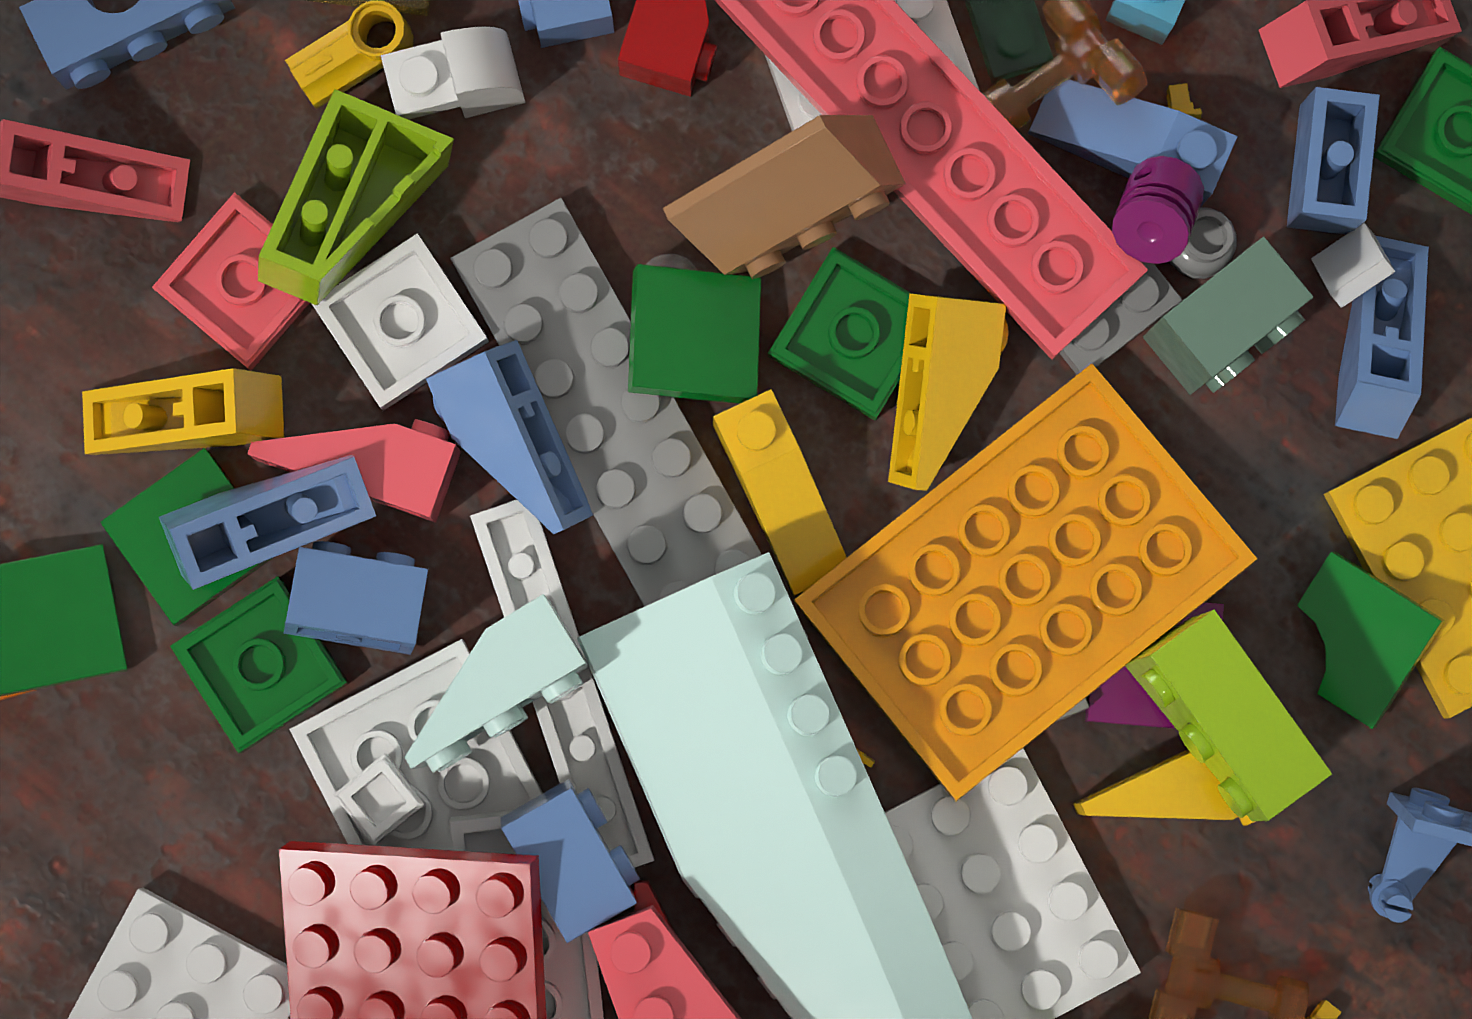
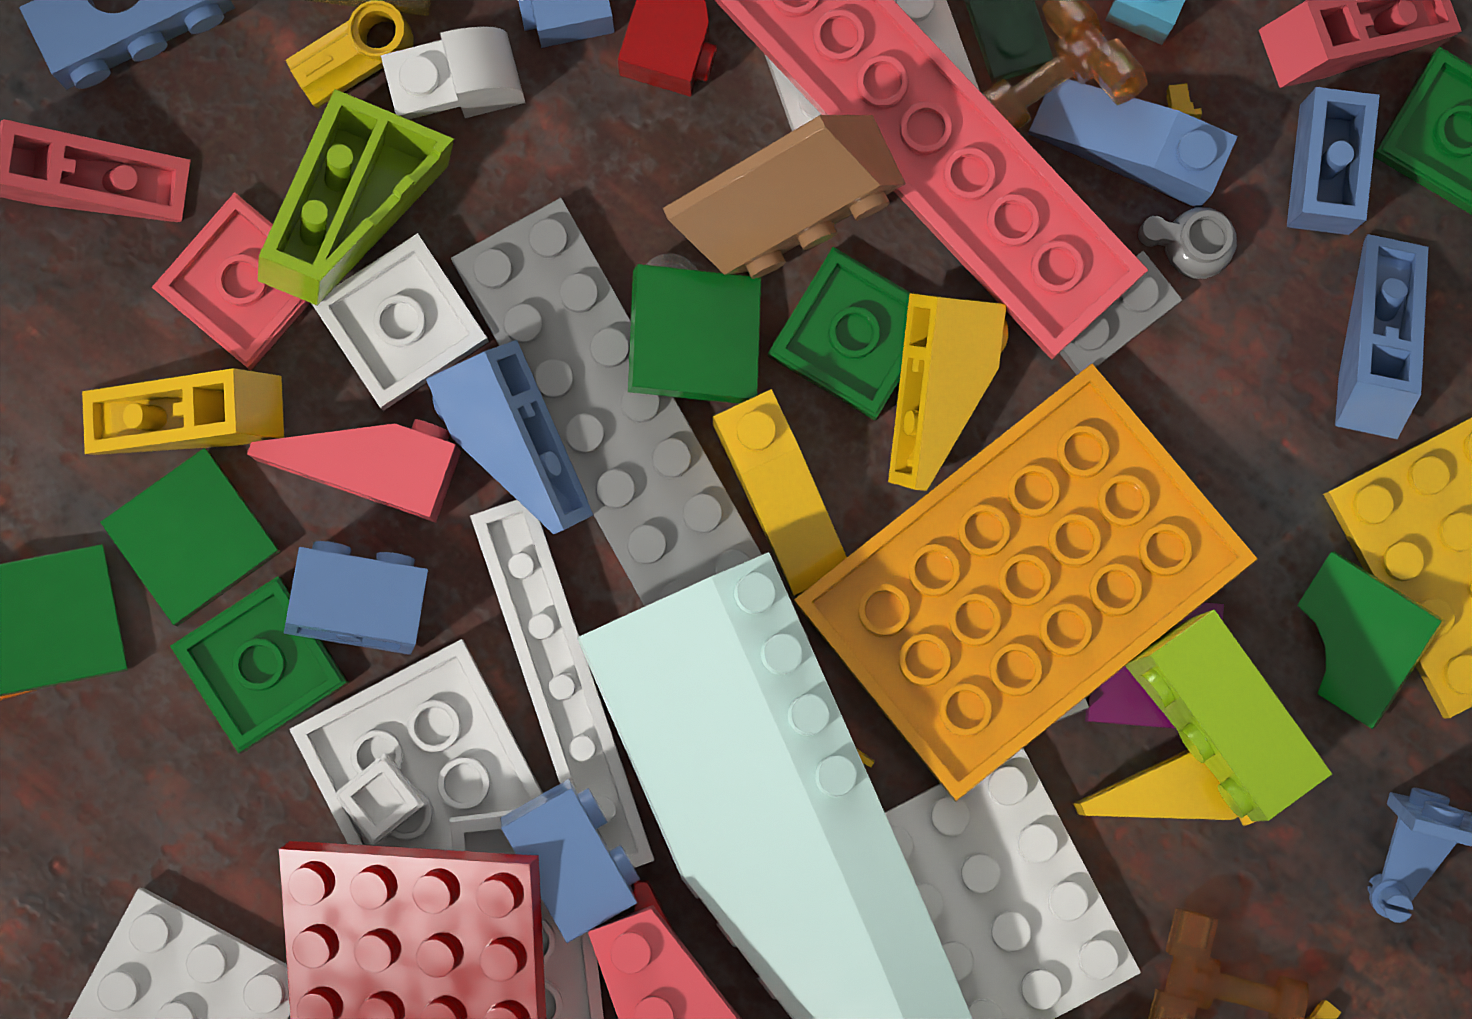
(265, 519): medium blue slope -> none
(506, 670): light aqua slope -> none
(1158, 210): magenta piece -> none
(1239, 307): sand green brick -> none
(1353, 265): white tile -> none

